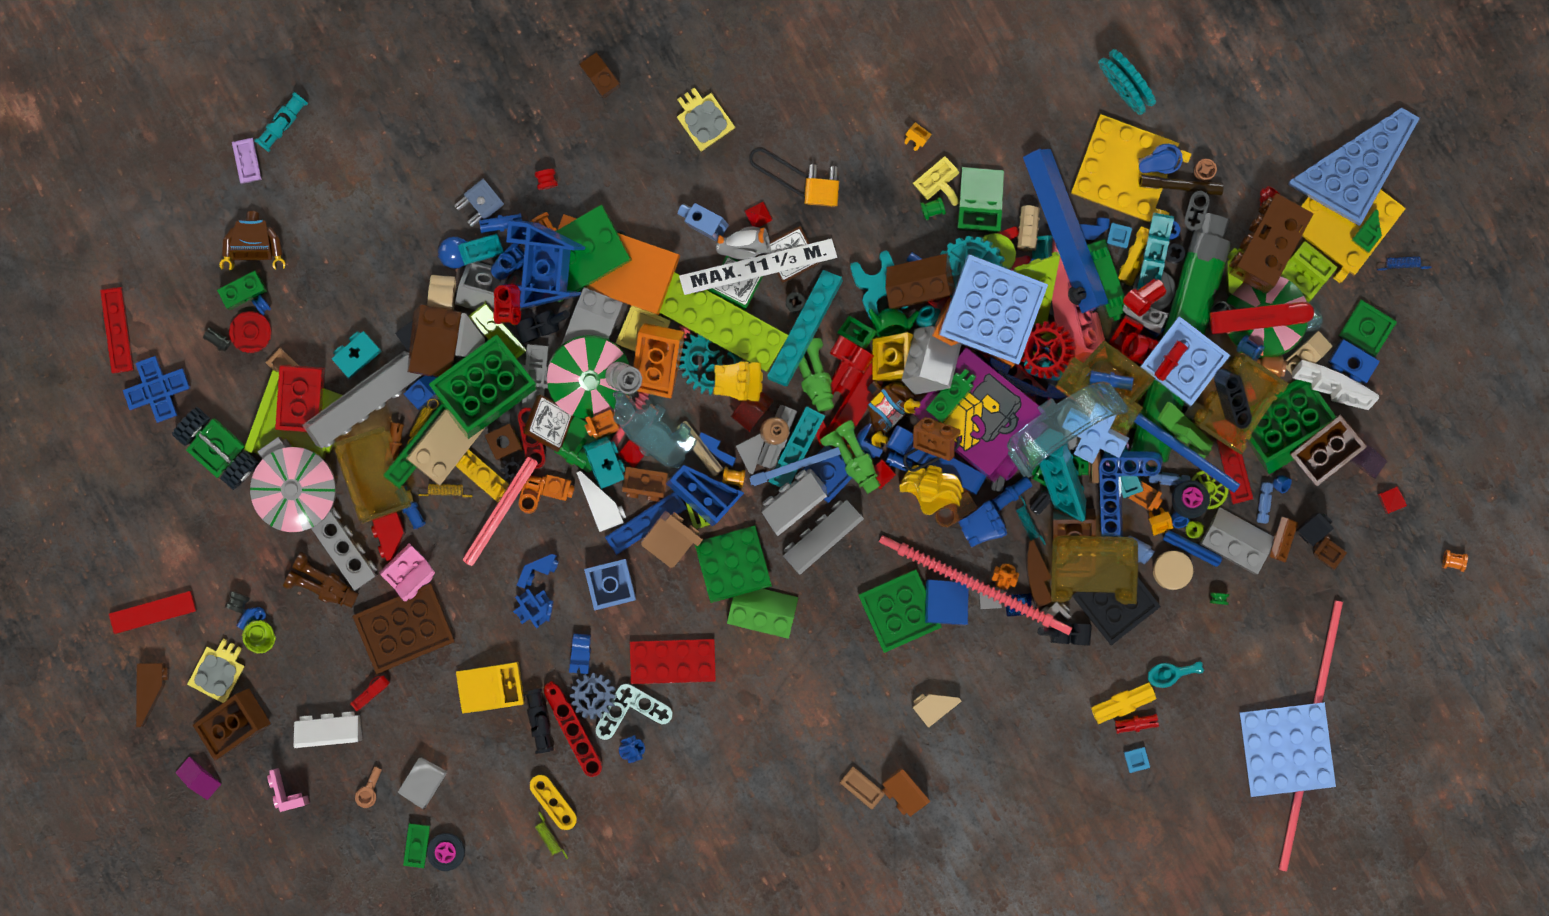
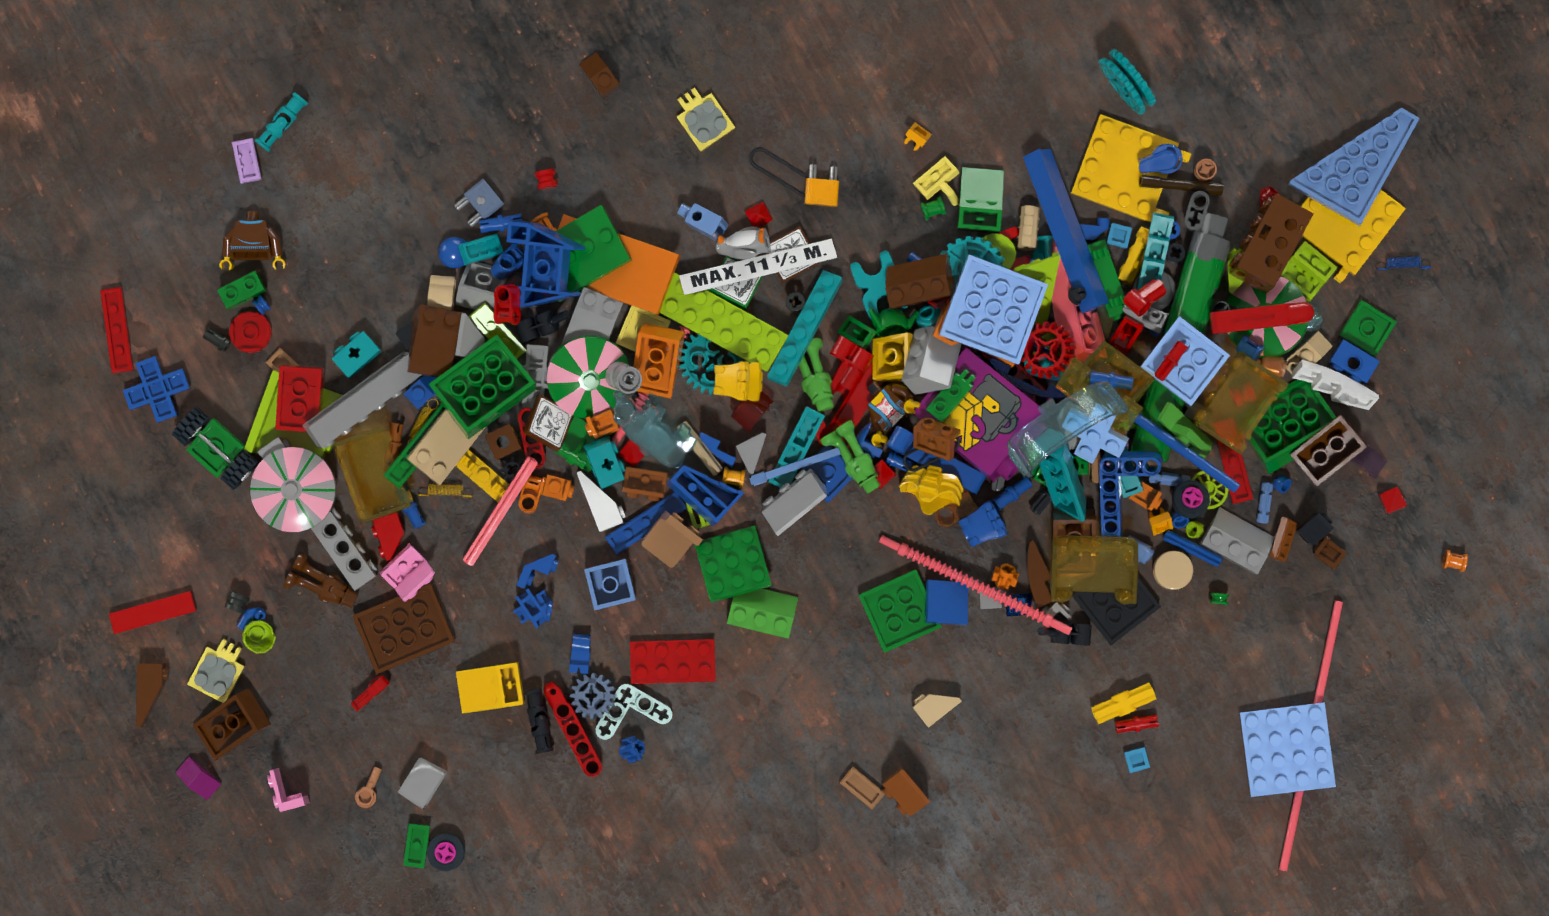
(327, 730): white slope -> none
(543, 835): lime piece -> none
(555, 812): yellow plate -> none
(767, 429): medium nougat head -> none
(770, 453): light grey piece -> none
(822, 537): light grey slope -> none
(1027, 523): teal piece -> none
(1137, 347): red wheel -> none
(1166, 674): teal piece -> none
(1233, 398): black beam -> none
(1369, 233): green tile -> none

